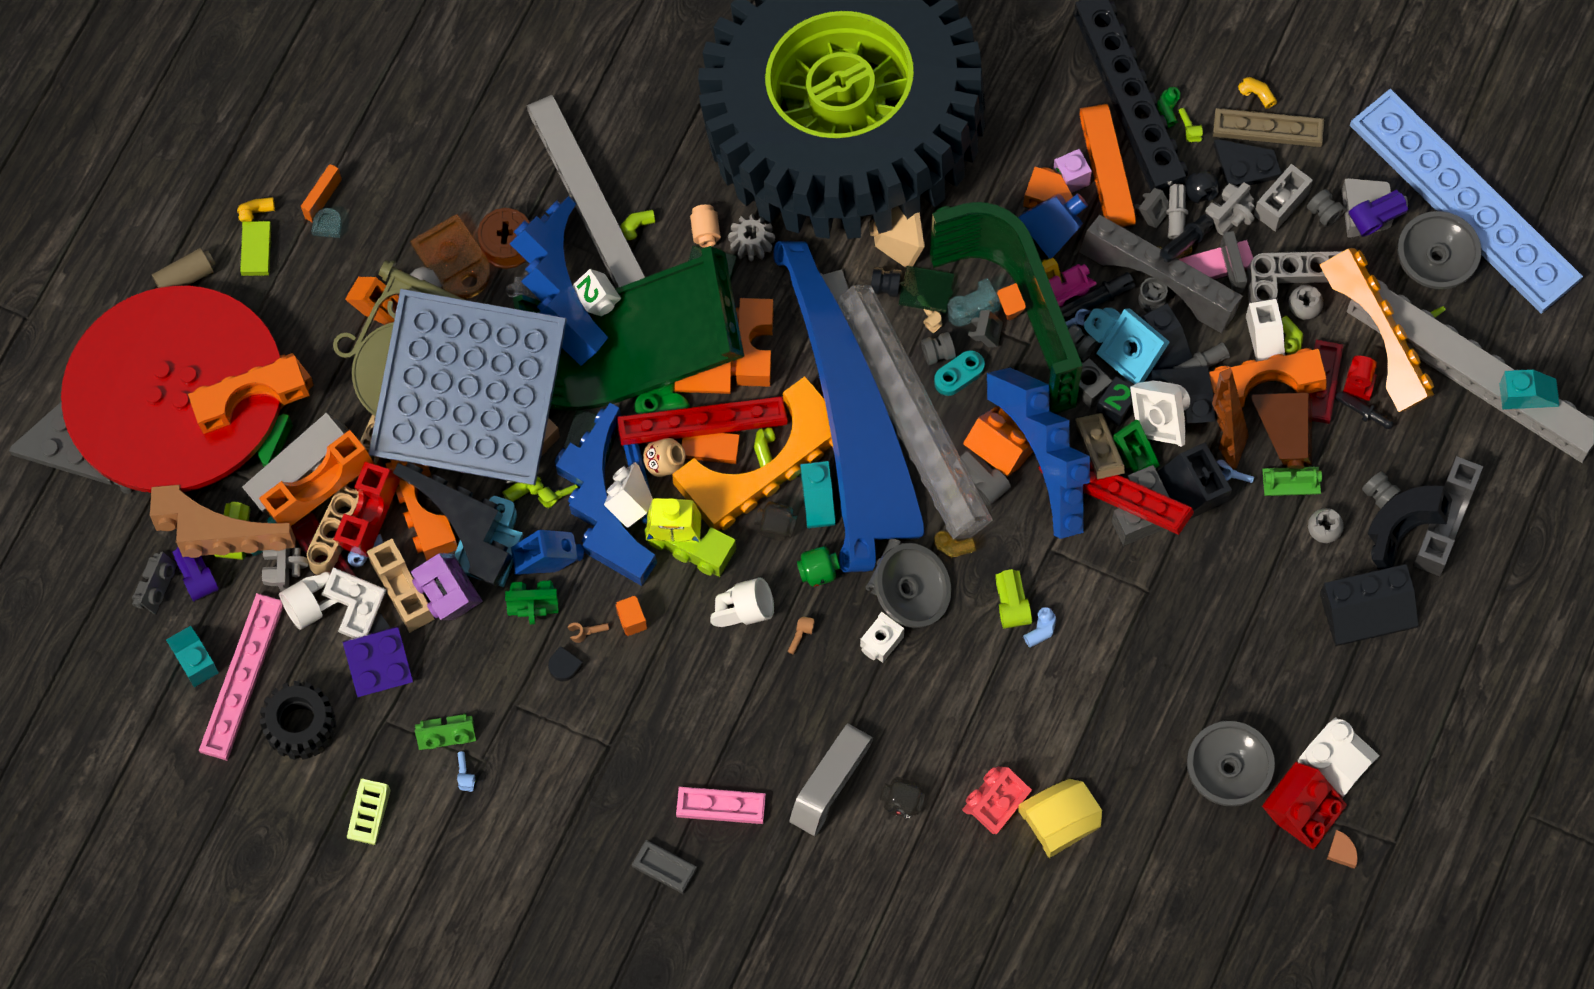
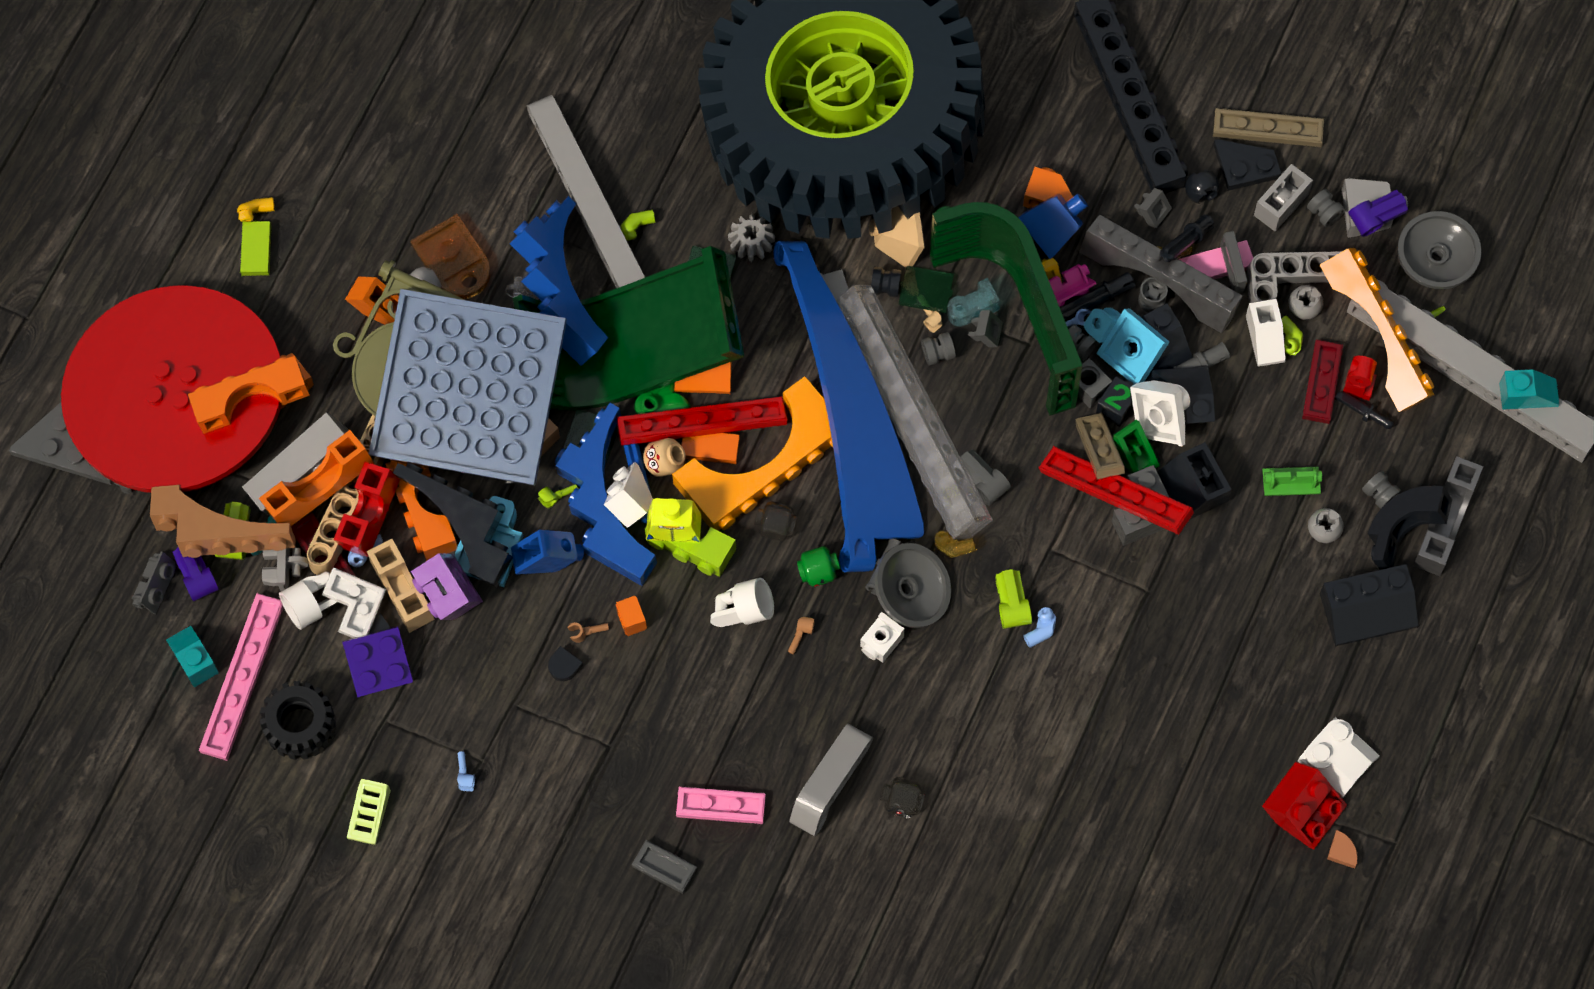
(185, 270): dark tan brick -> none
(276, 440): green slope -> none
(321, 192): orange tile -> none
(327, 223): clear light blue tile -> none
(433, 734): bright green hinge -> none
(492, 233): reddish brown piece -> none
(520, 489): lime arm -> none
(531, 602): green hips -> none
(596, 293): white brick -> none
(705, 225): light nougat brick -> none
(754, 320): orange arch -> none
(761, 446): lime arm -> none
(817, 494): teal slope -> none
(961, 373): teal plate -> none
(996, 798): coral bracket -> none
(999, 441): orange slope -> none
(1011, 301): orange slope -> none
(1048, 435): blue arch -> none
(1062, 815): light yellow slope -> none
(1073, 170): lavender brick -> none
(1107, 165): orange beam -> none
(1167, 103): green arm -> none
(1176, 210): light grey axle -> none
(1193, 133): lime hand -> none
(1229, 473): light blue hand -> none
(1230, 418): dark orange wedge -> none
(1235, 209): light grey hips -> none
(1236, 746): dark grey dish -> none
(1260, 88): yellow arm -> none
(1289, 425): reddish brown slope -> none
(1299, 370): orange arch -> none
(1456, 188): light blue plate -> none

